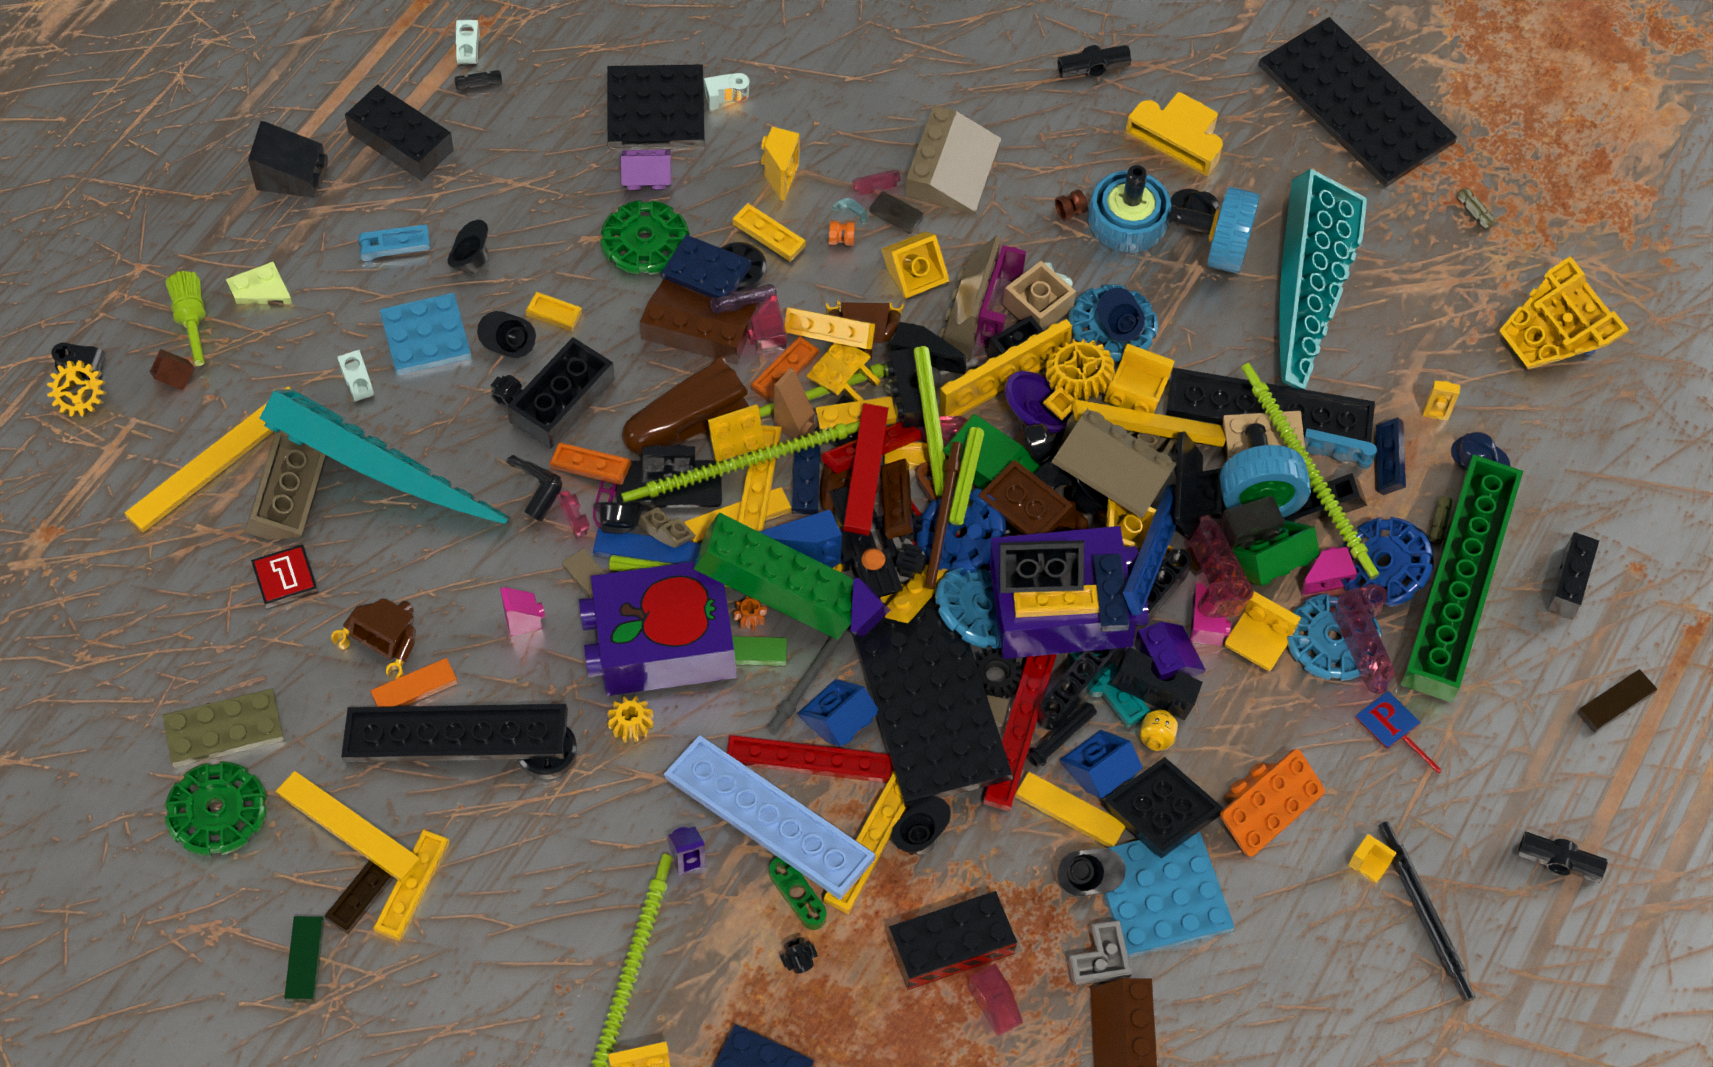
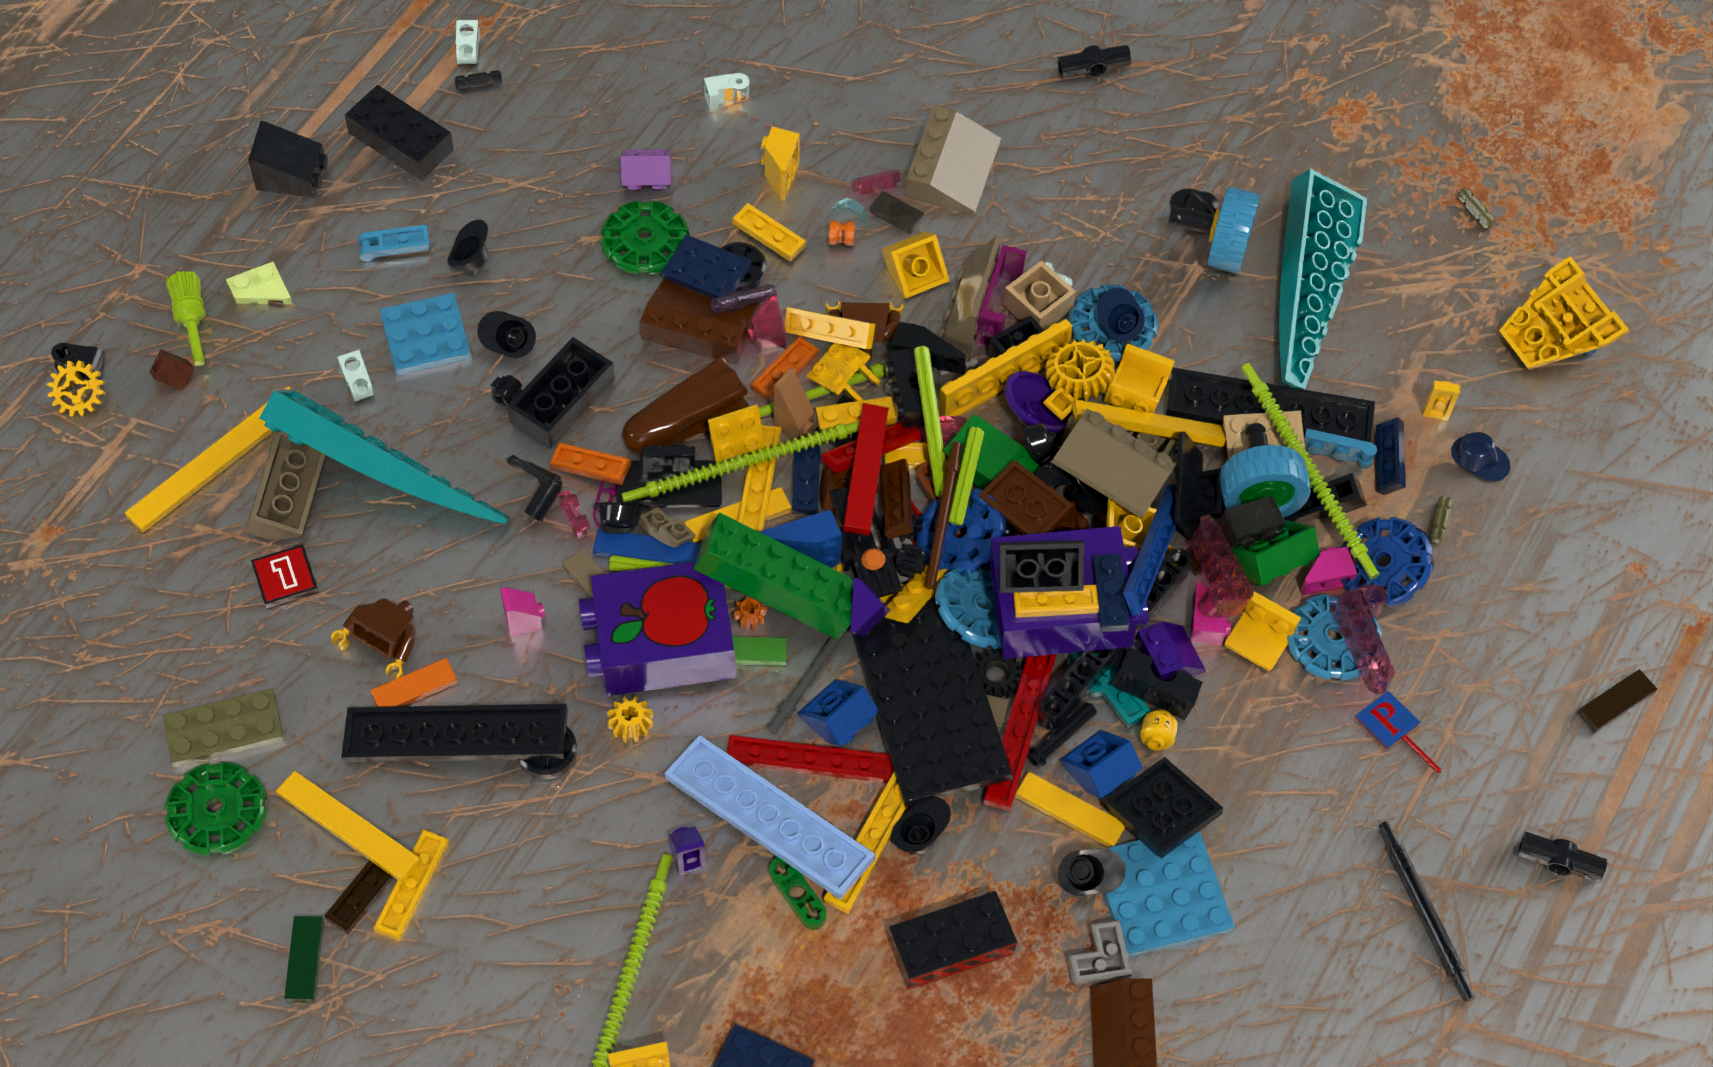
(554, 311): yellow tile -> none
(655, 106): black plate -> none
(798, 955): black gear -> none
(995, 999): clear pink slope -> none
(1069, 205): copper wheel -> none
(1129, 210): dark azure wheel -> none
(1179, 131): yellow brick -> none
(1270, 800): orange bracket -> none
(1357, 101): black plate -> none
(1372, 858): yellow panel -> none
(1462, 579): green brick -> none
(1574, 576): black arch -> none

